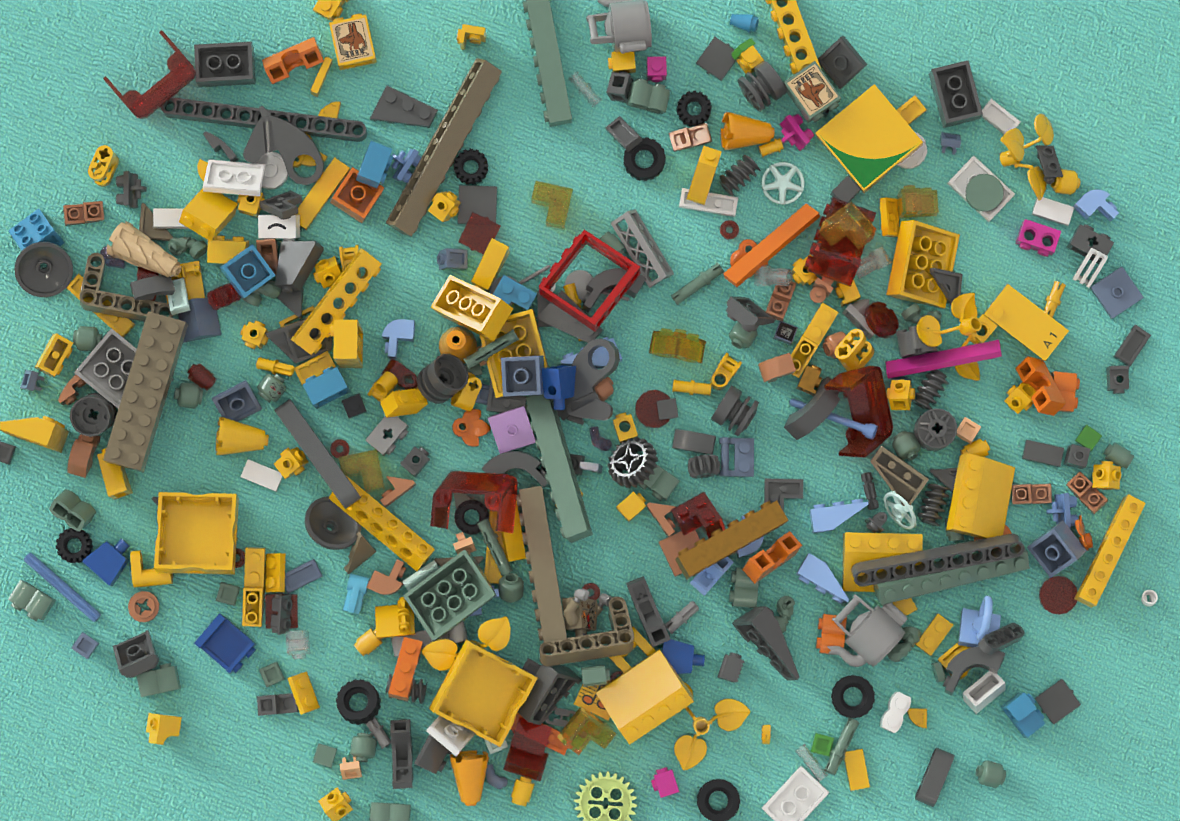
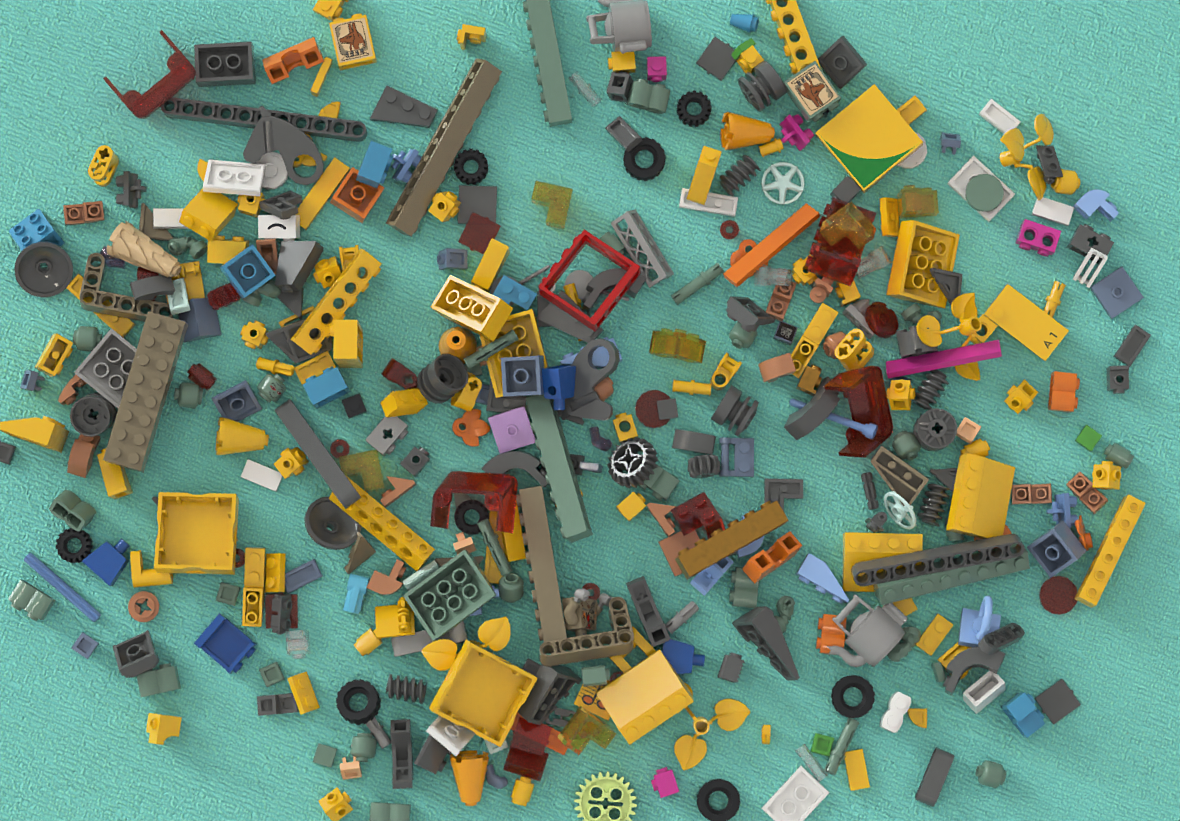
(217, 144): dark grey slope -> none
(383, 386): yellow piece -> none
(398, 330): light blue brick -> none
(405, 669): orange arch -> none
(690, 137): slope -> none
(829, 518): light blue slope -> none
(955, 94): dark grey brick -> none
(1043, 453): dark grey tile -> none
(1047, 396): orange arch -> none
(1077, 456): dark grey brick -> none
(1152, 597): white hinge -> none

